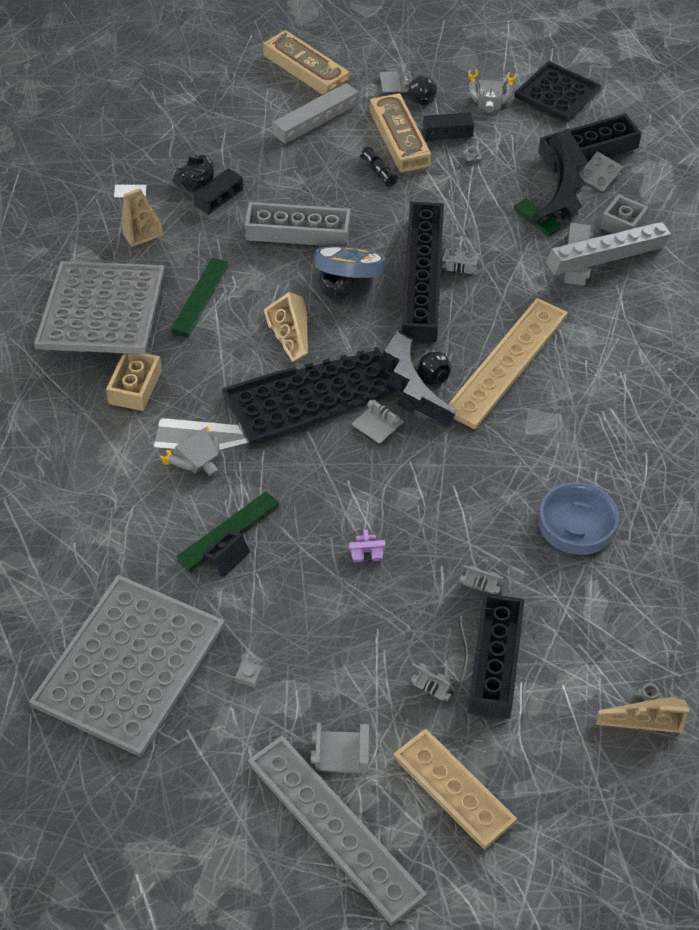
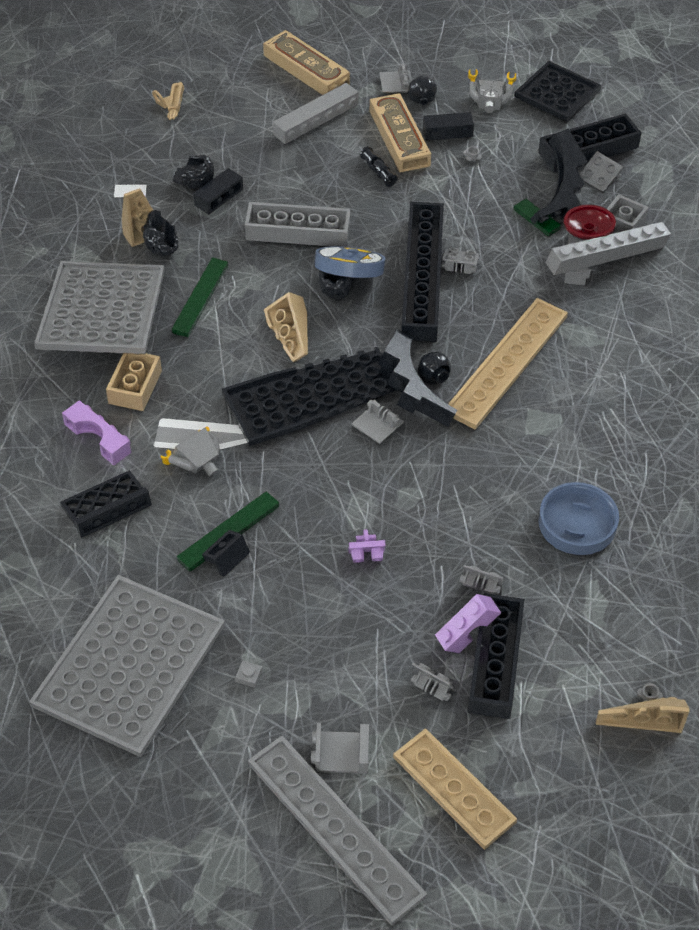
(82, 419): none -> lavender arch
(110, 511): none -> black fence
(160, 235): none -> black piece
(173, 101): none -> tan piece
(477, 612): none -> lavender arch
(589, 222): none -> dark red dish

